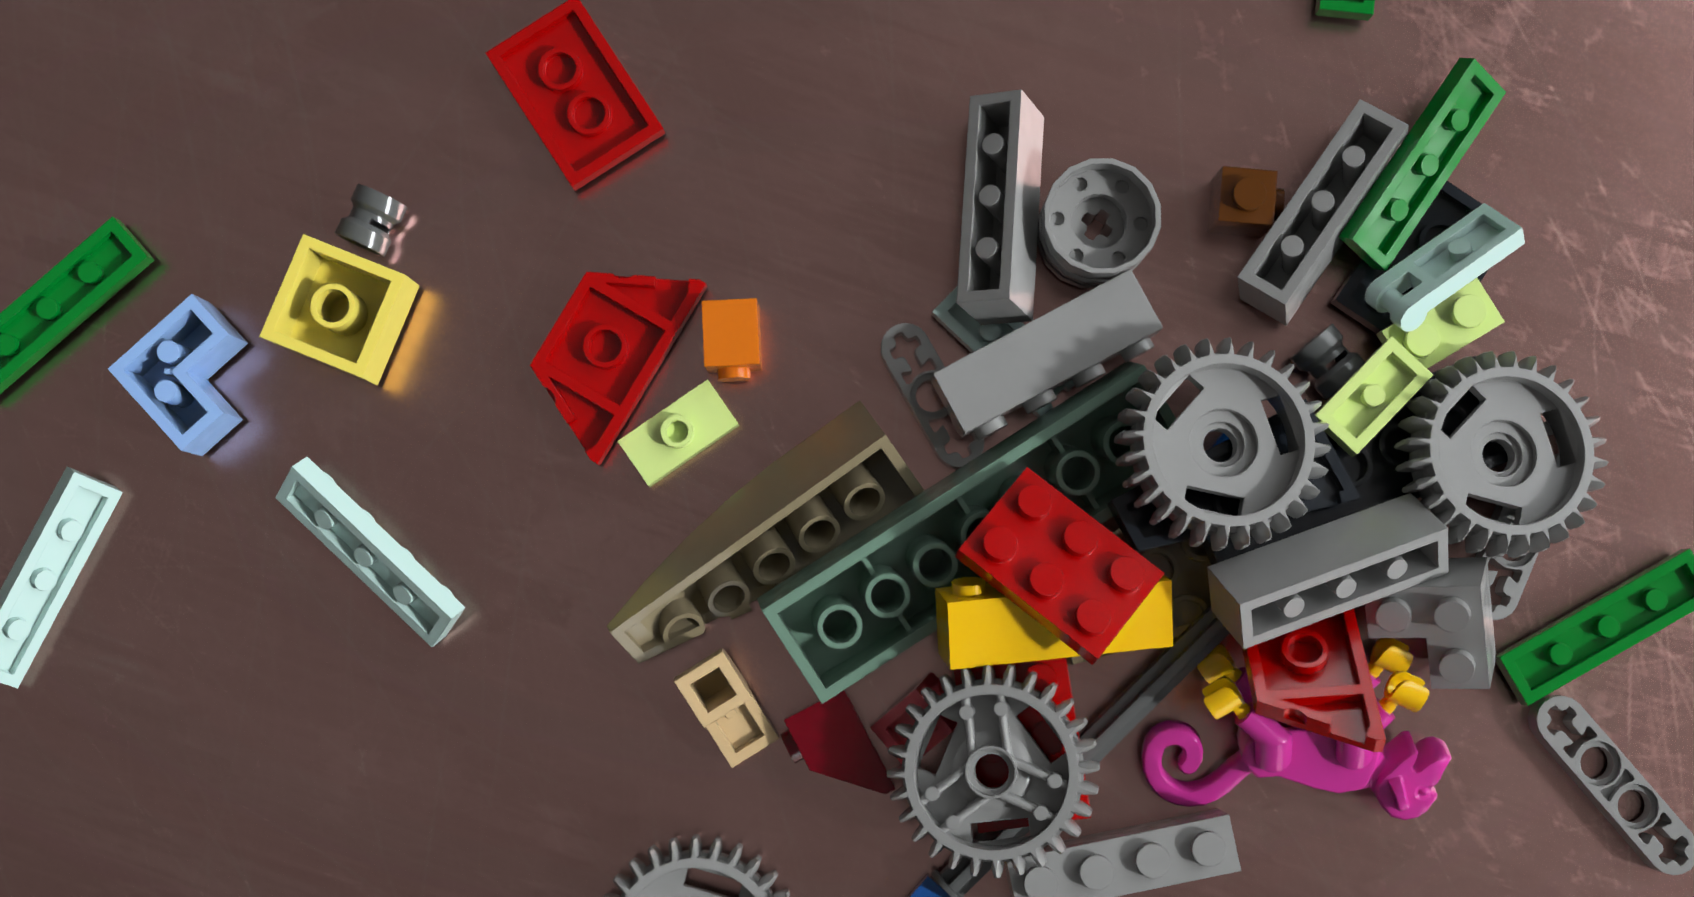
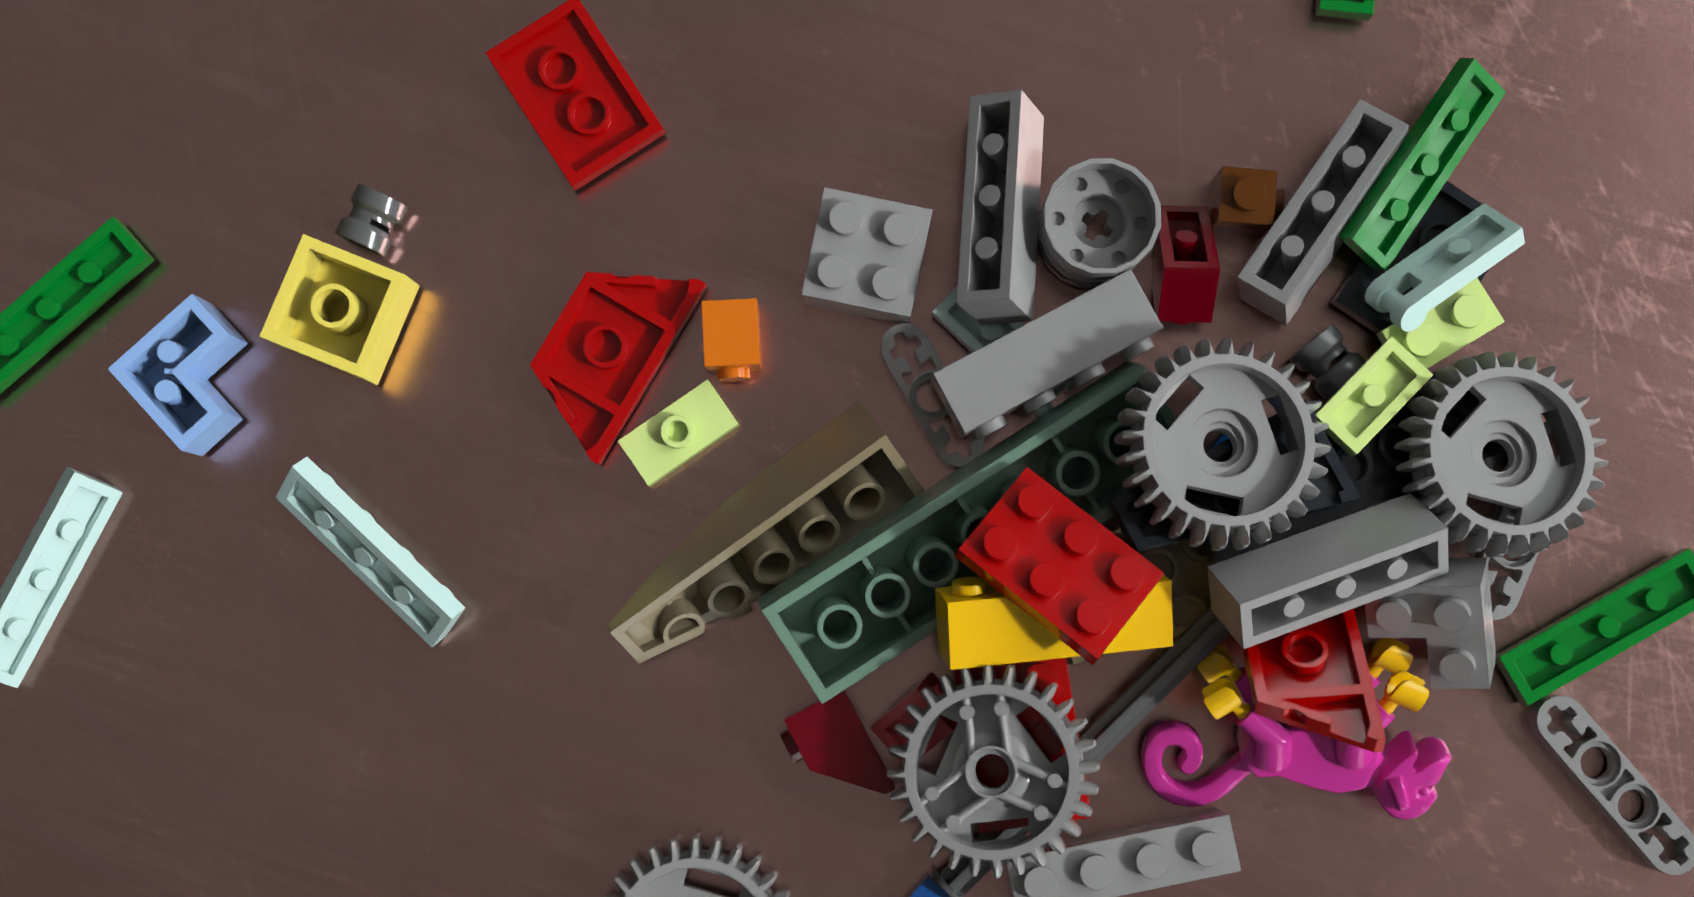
(726, 707): tan brick -> none
(866, 256): none -> light grey brick
(1185, 266): none -> dark red slope

